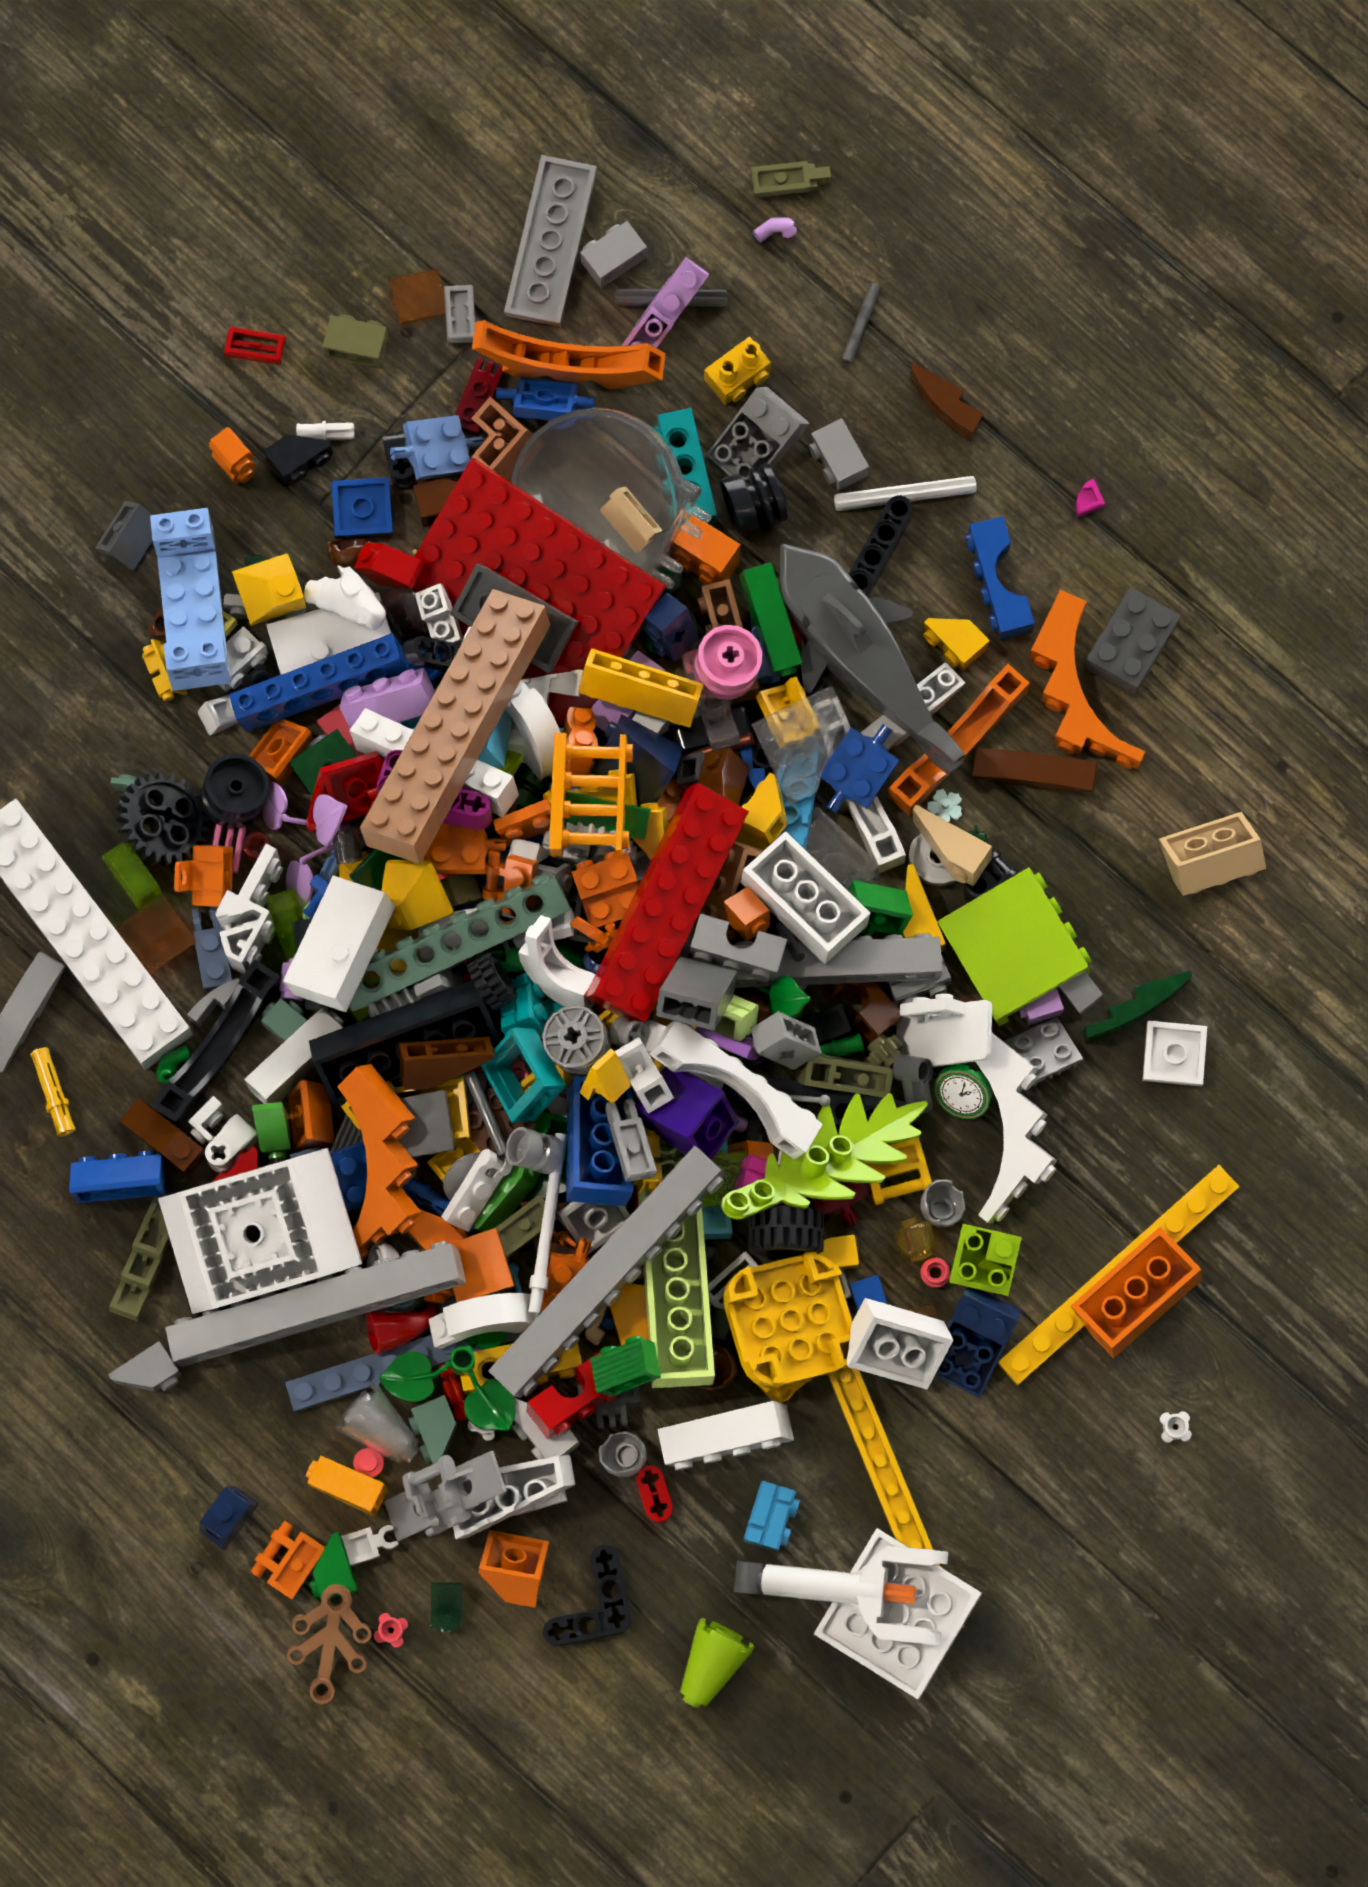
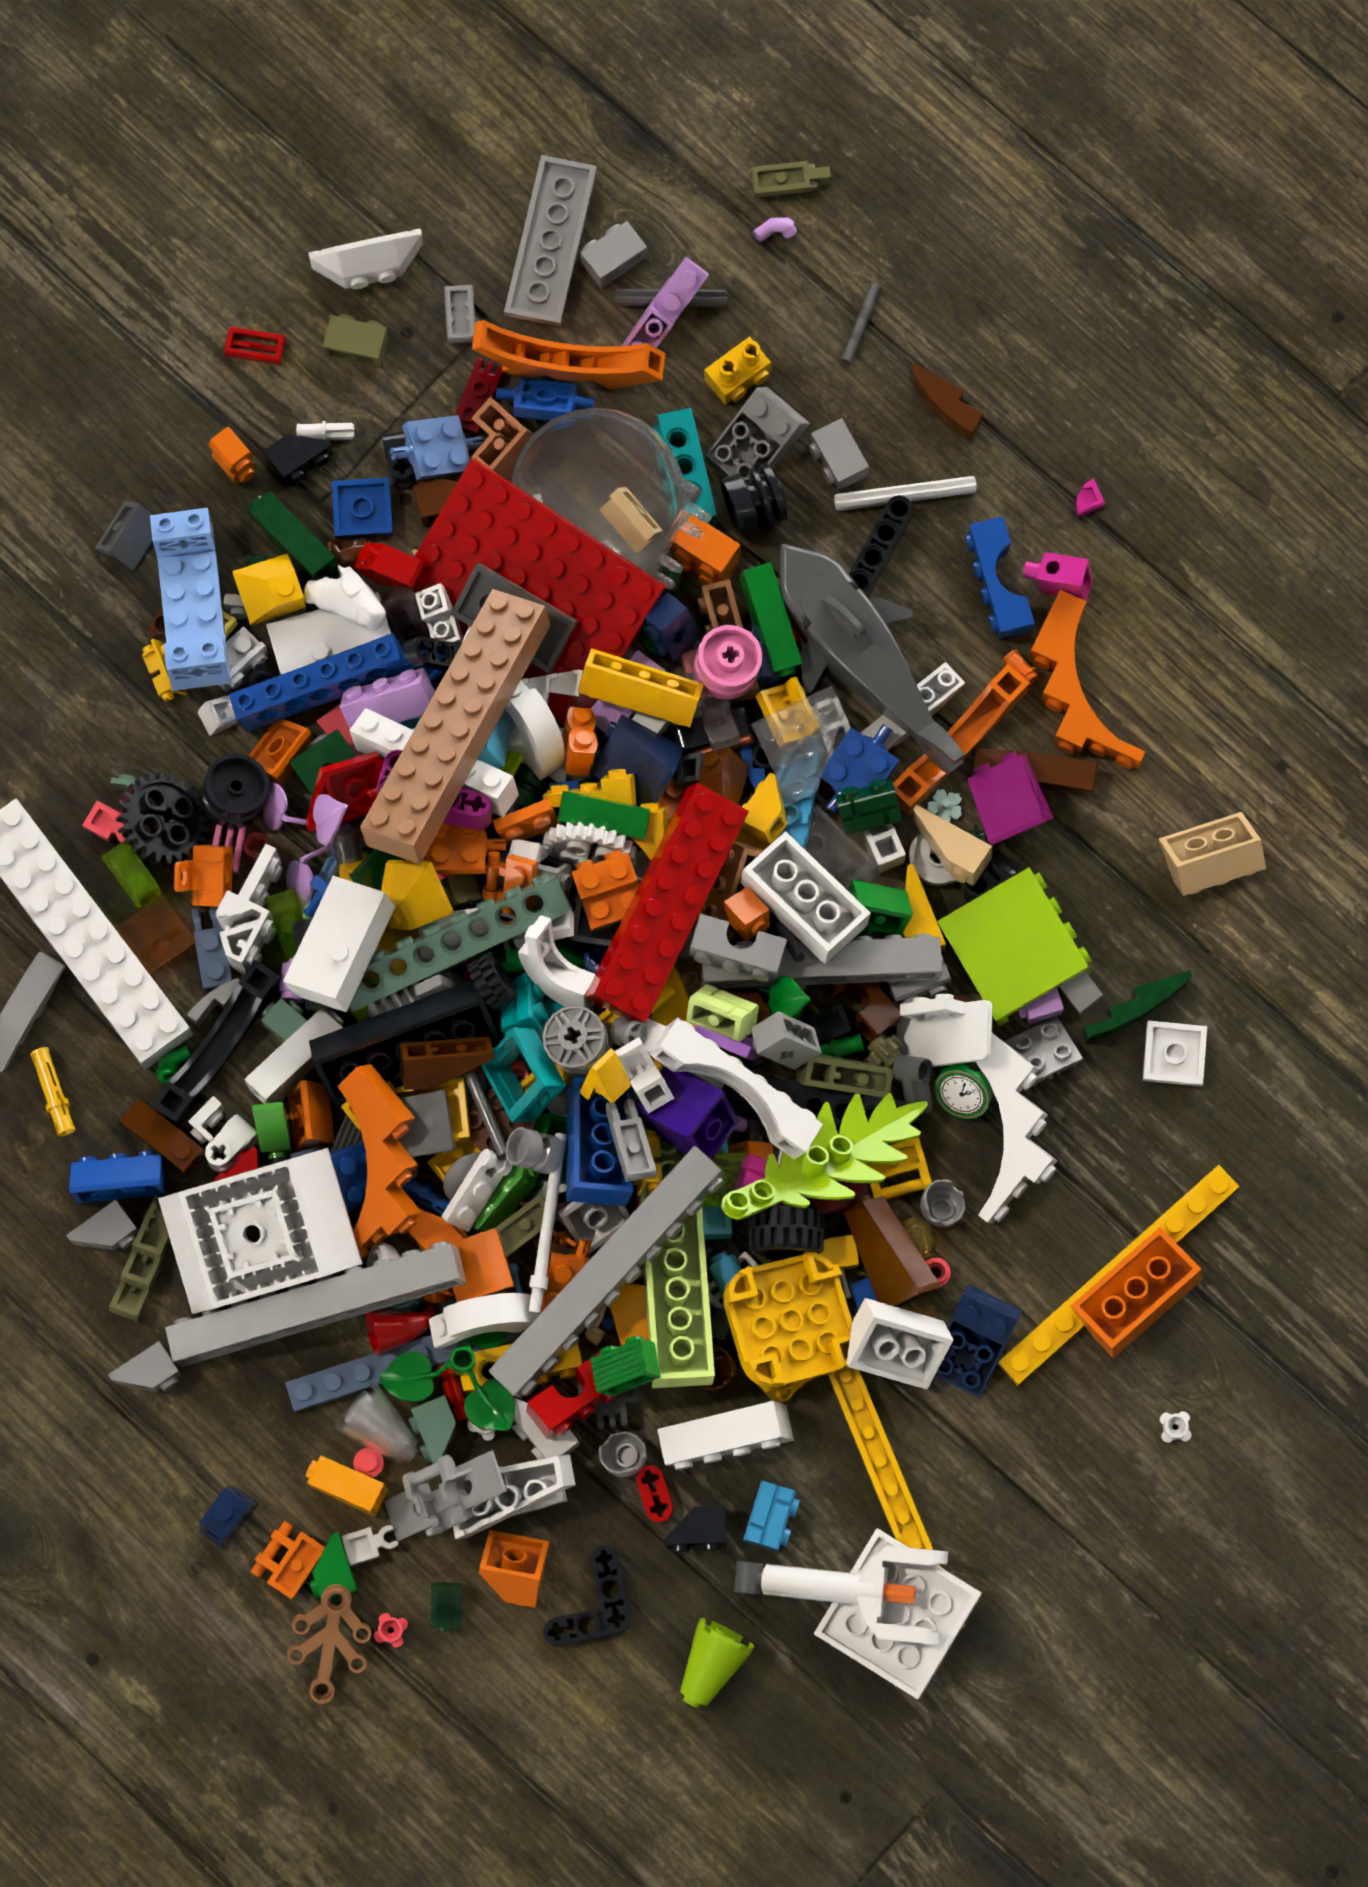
(103, 822): none -> coral plate
(105, 1230): none -> light grey slope
(292, 537): none -> dark green slope
(368, 260): none -> white wedge
(418, 296): clear orange piece -> none
(565, 781): light orange fence -> none
(603, 939): orange piece -> none
(696, 993): dark grey brick -> none
(700, 1527): none -> black slope
(724, 1268): none -> dark azure brick
(824, 1100): light grey hinge -> none
(868, 806): none -> dark green brick
(888, 1253): none -> reddish brown slope
(957, 639): yellow slope -> none
(985, 1259): lime slope -> none
(1008, 797): none -> magenta slope
(1021, 666): none -> orange pin
(1062, 573): none -> dark pink torso
(1132, 642): dark grey brick -> none

